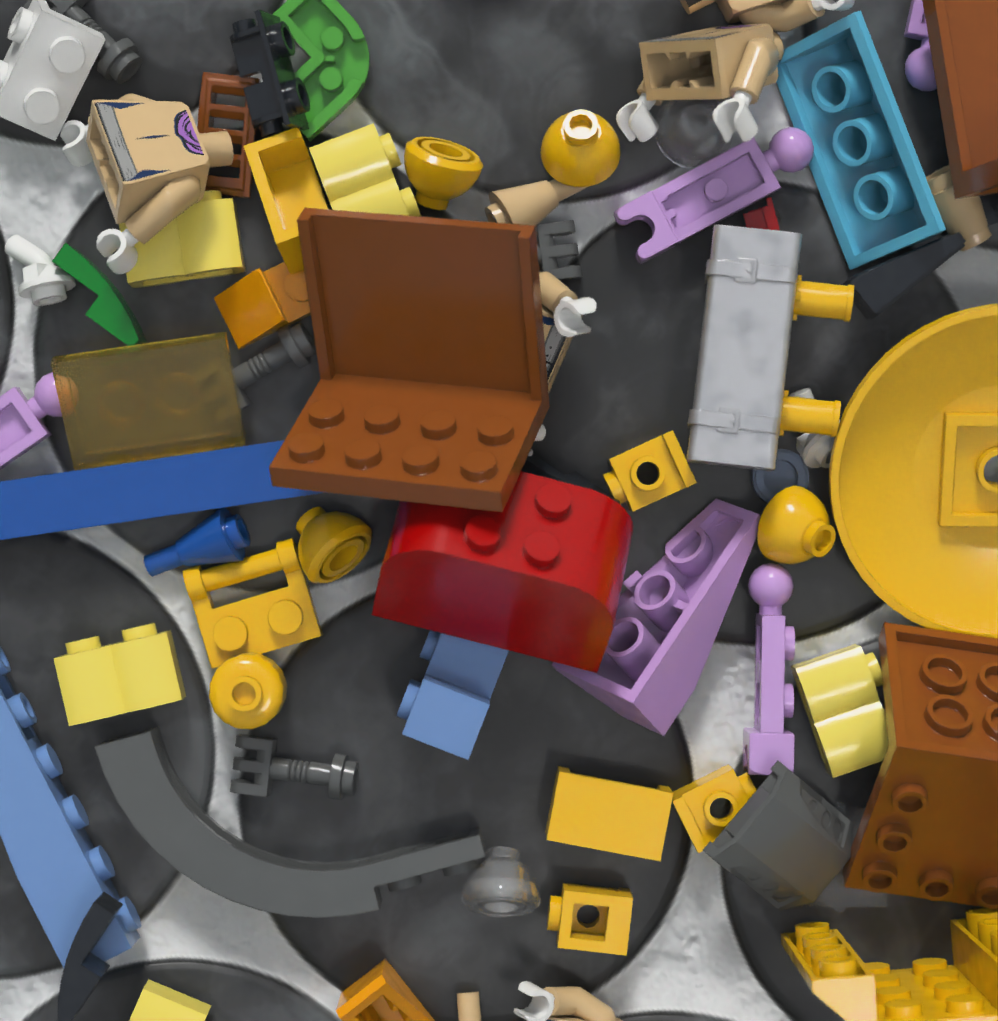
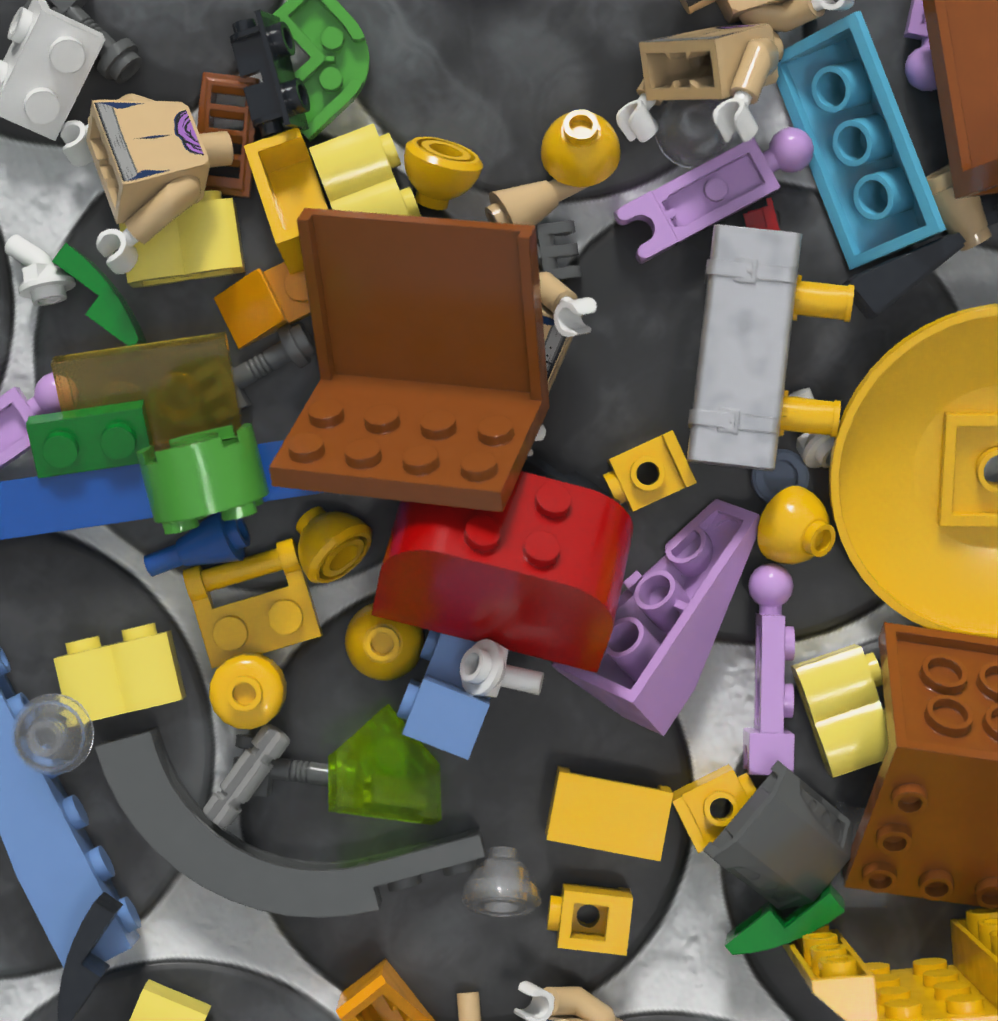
(52, 734): none -> clear brick
(88, 438): none -> green plate
(204, 476): none -> bright green brick
(246, 775): none -> light grey axle
(382, 646): none -> yellow brick
(385, 774): none -> clear neon green plate
(485, 671): none -> white plate
(770, 928): none -> green slope

